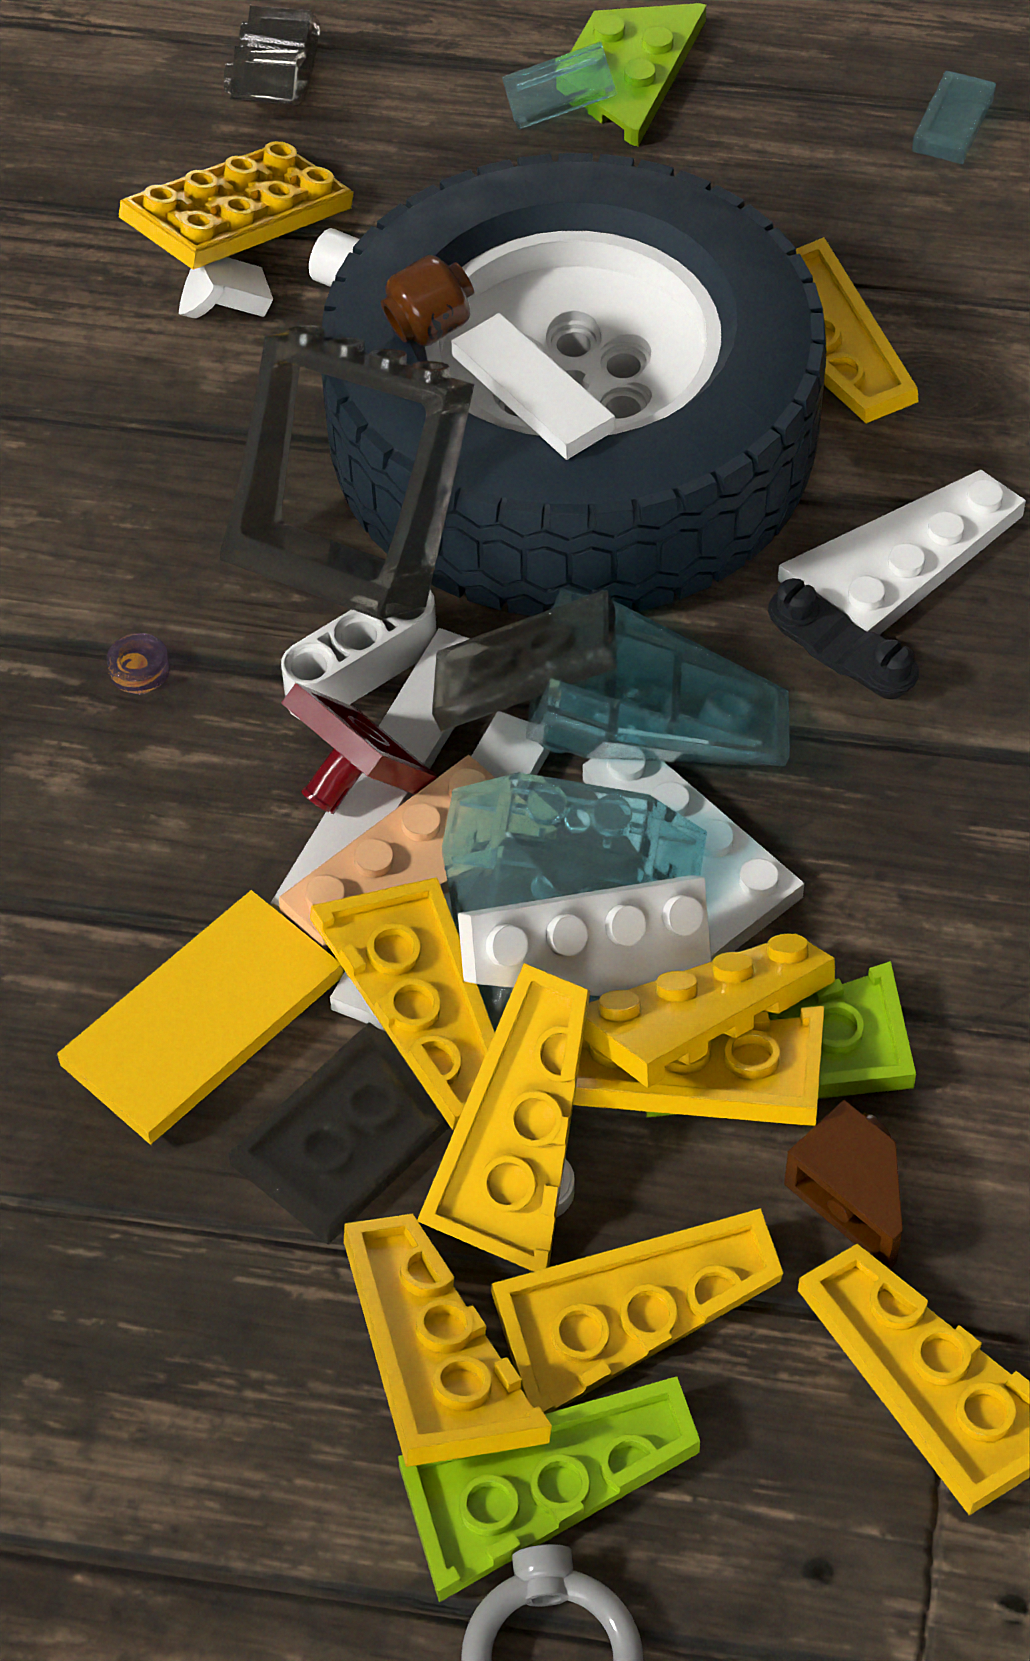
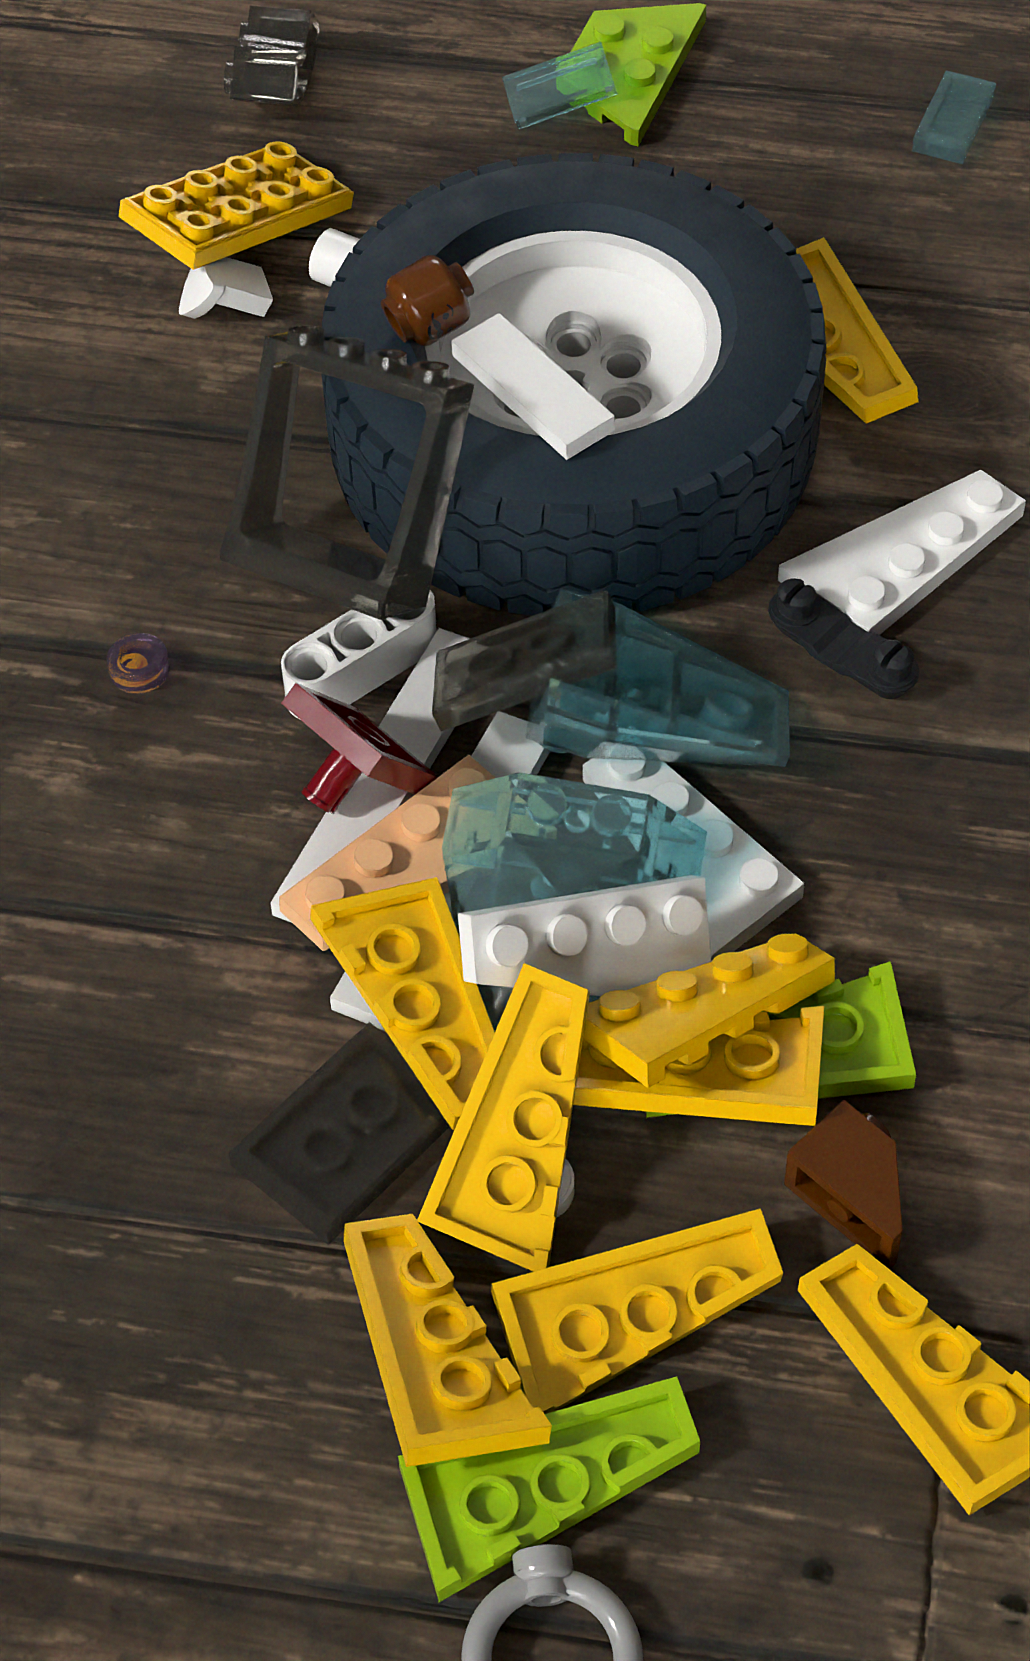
(200, 1016): yellow tile -> none

